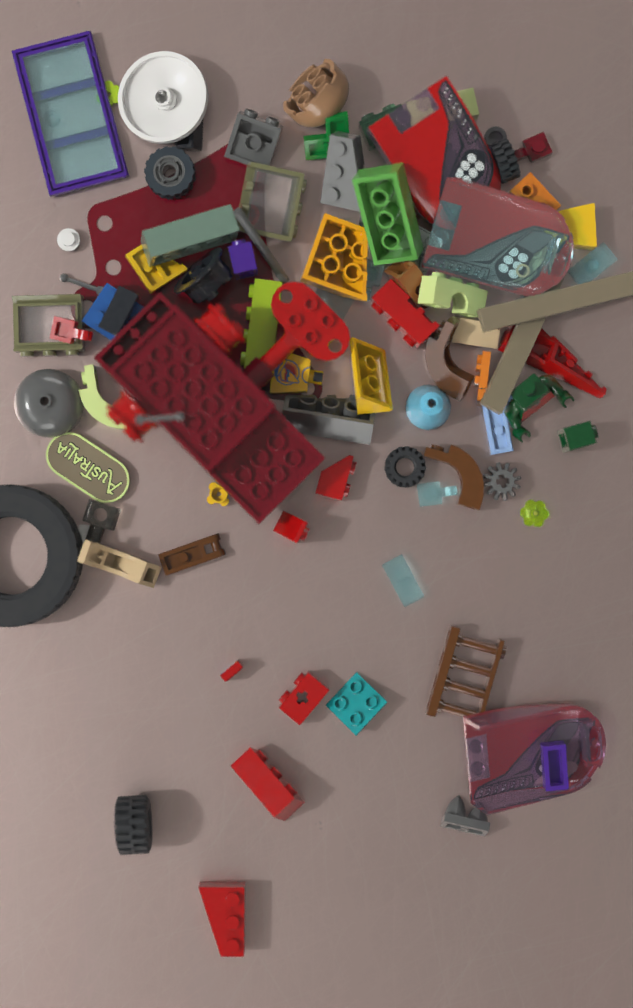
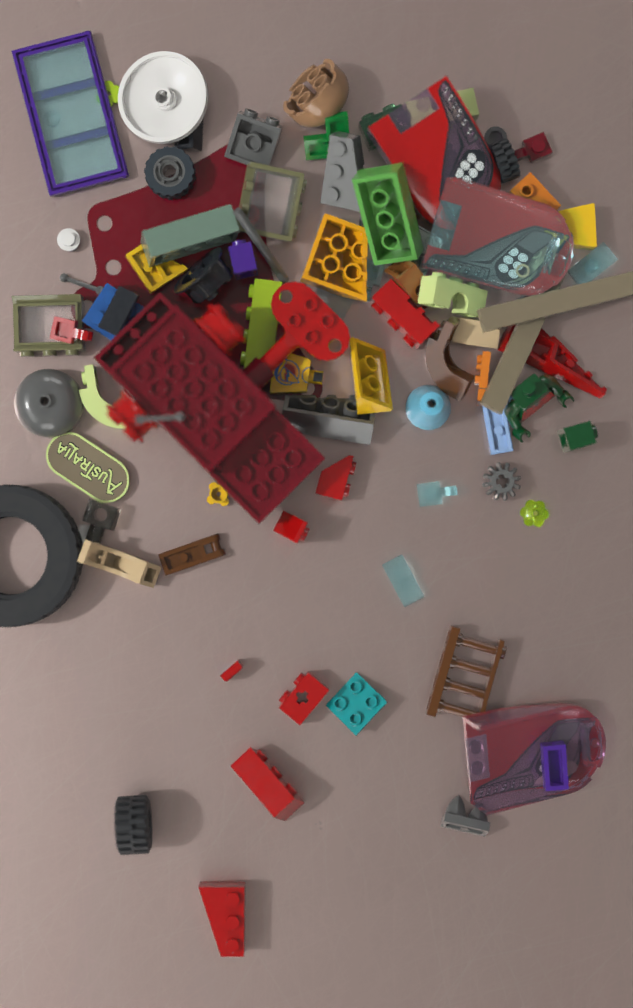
(419, 467): black tyre -> none
(470, 476): reddish brown arch -> none

